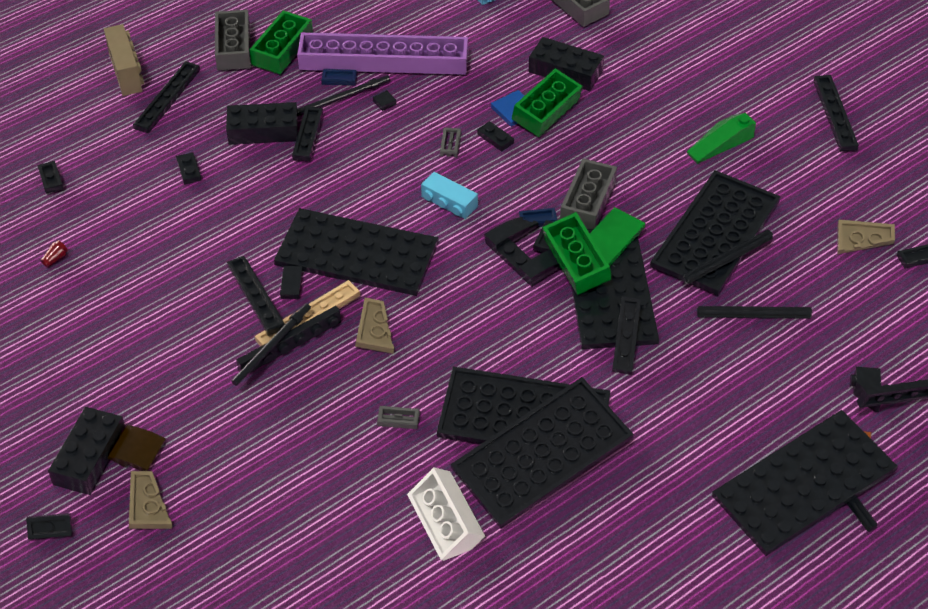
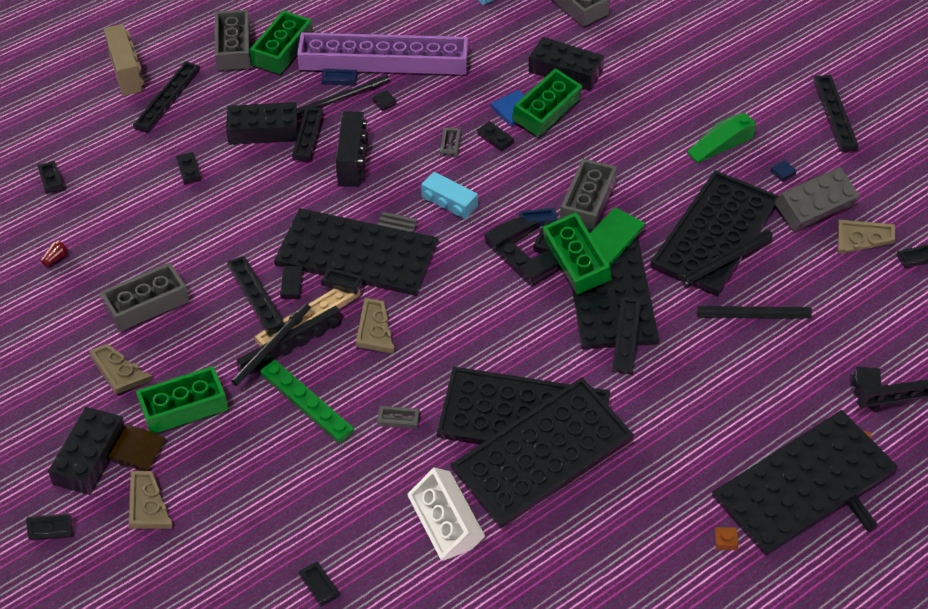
(116, 370): none -> dark tan wing
(144, 297): none -> dark grey brick
(182, 400): none -> green brick
(307, 401): none -> green plate
(319, 584): none -> black tile
(342, 281): none -> black tile
(351, 149): none -> black brick
(398, 221): none -> dark grey tile
(726, 538): none -> dark orange plate
(783, 170): none -> dark blue tile
(817, 199): none -> dark grey brick

